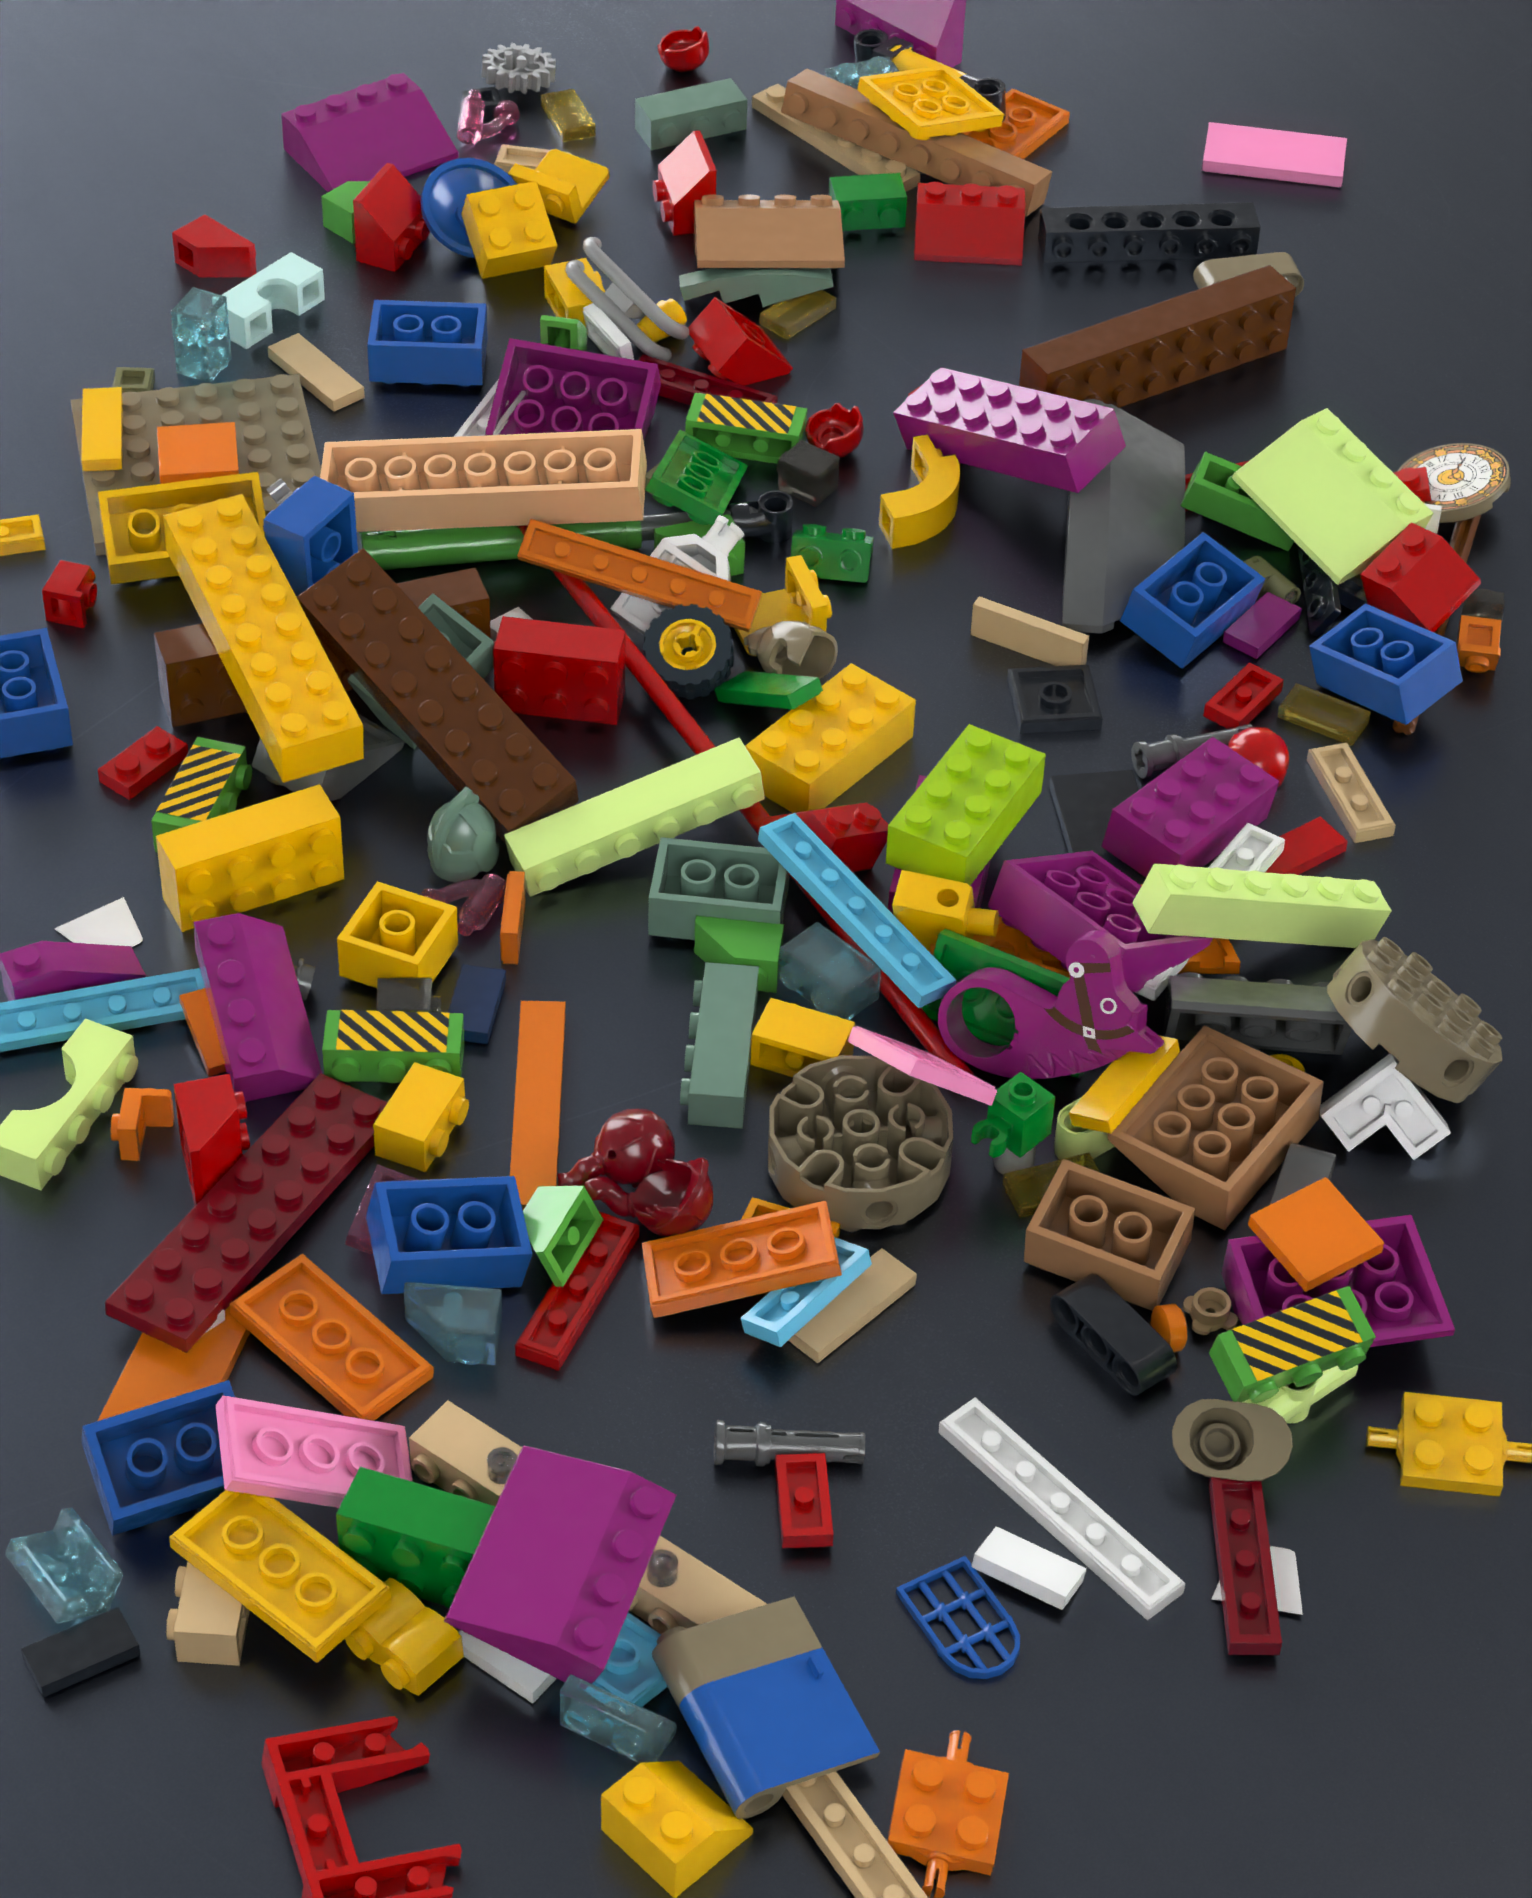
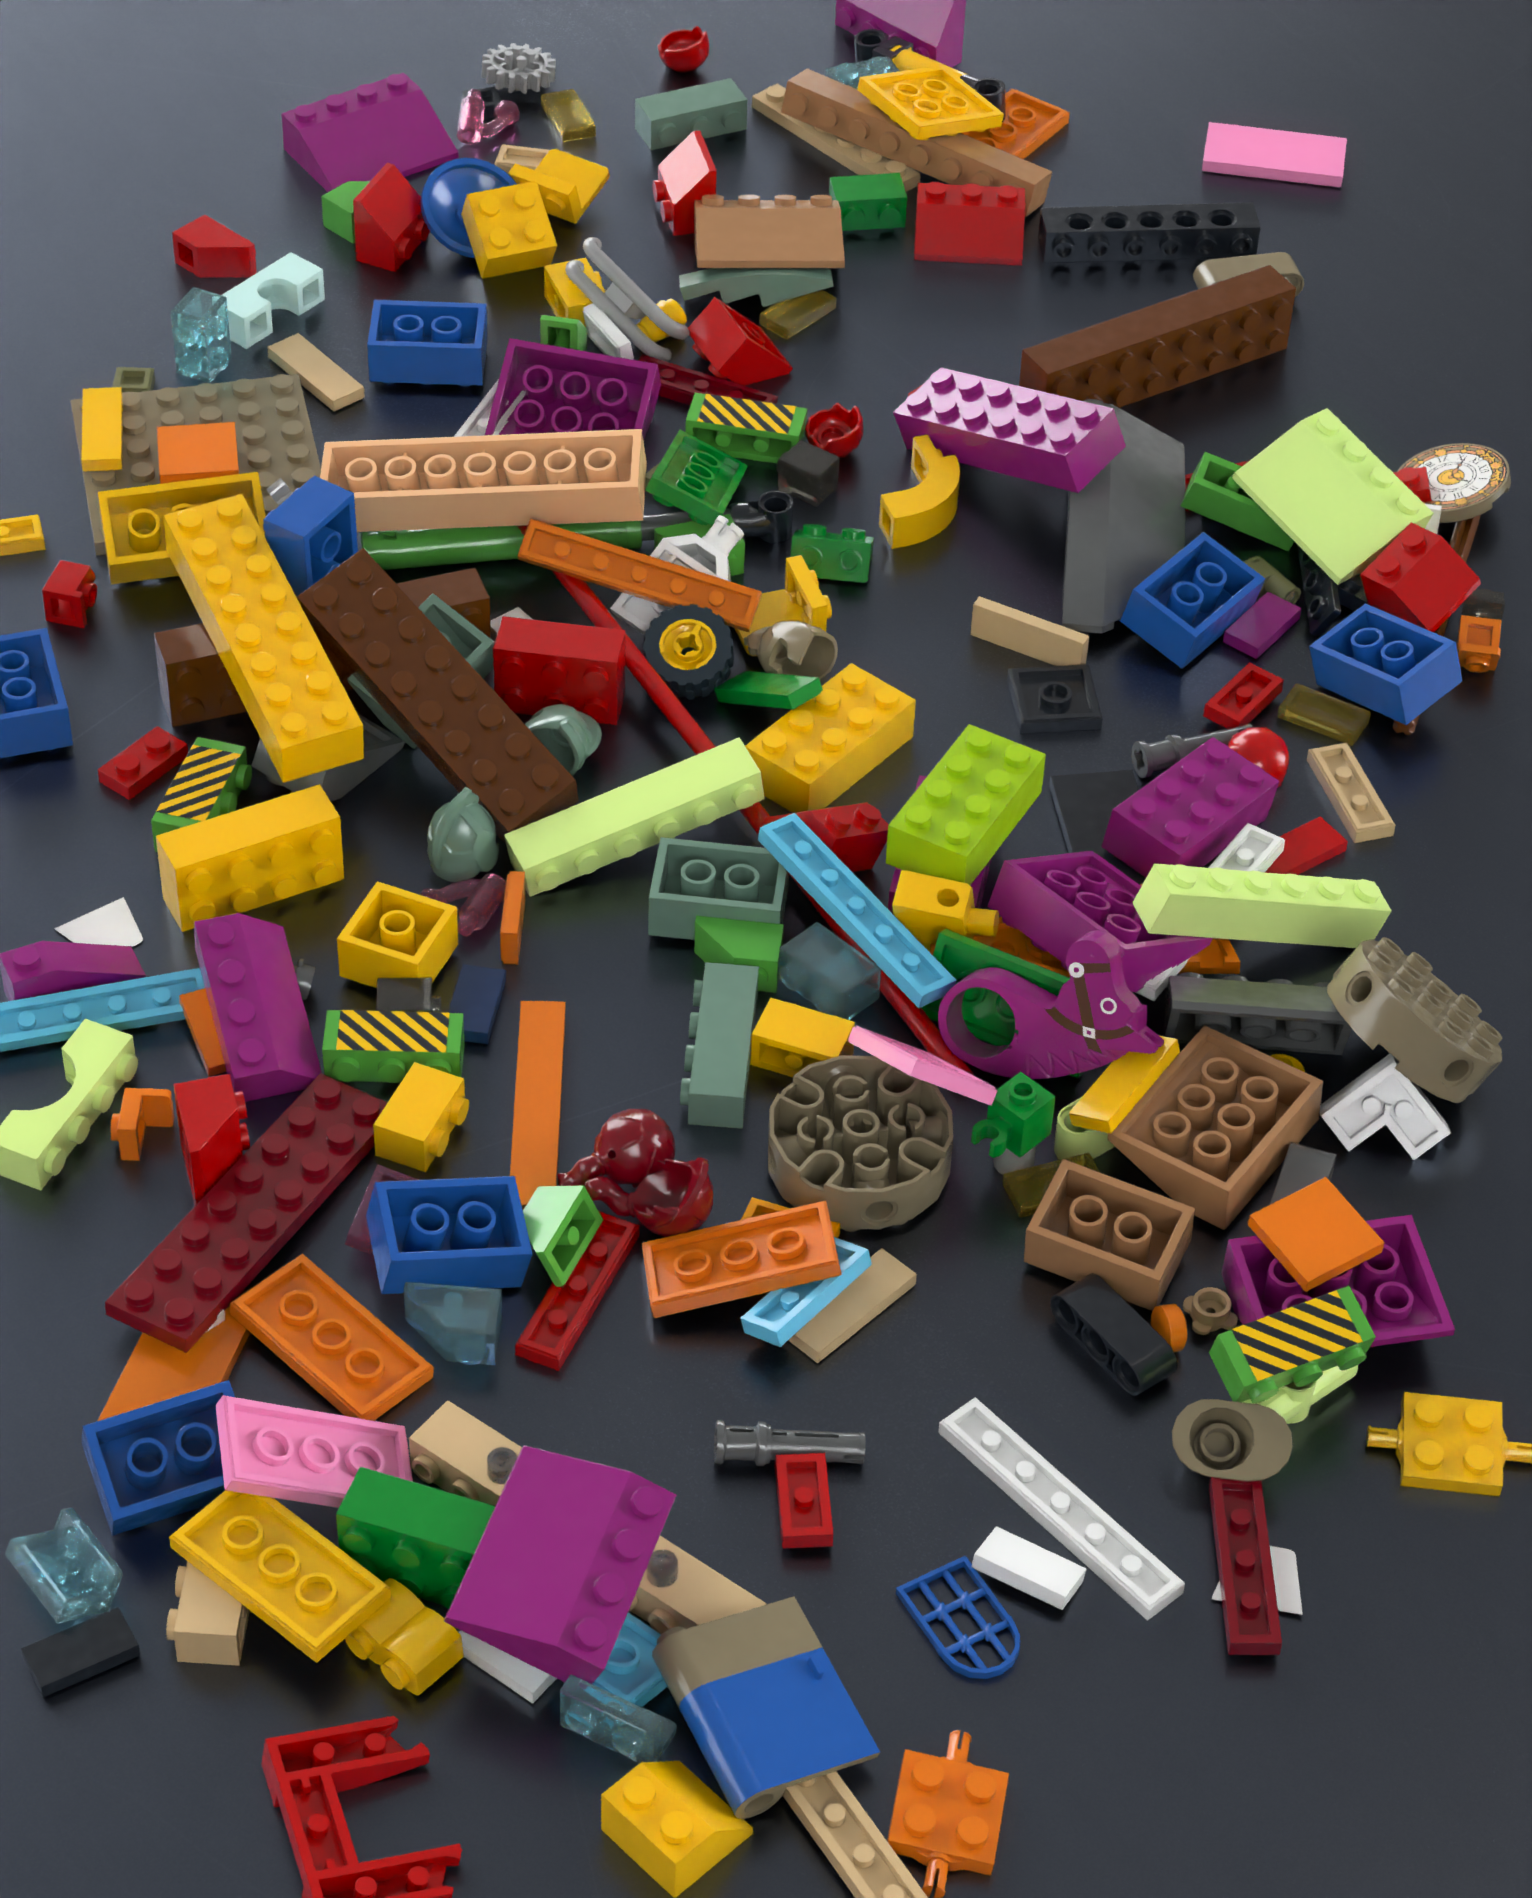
(566, 734): none -> sand green helmet

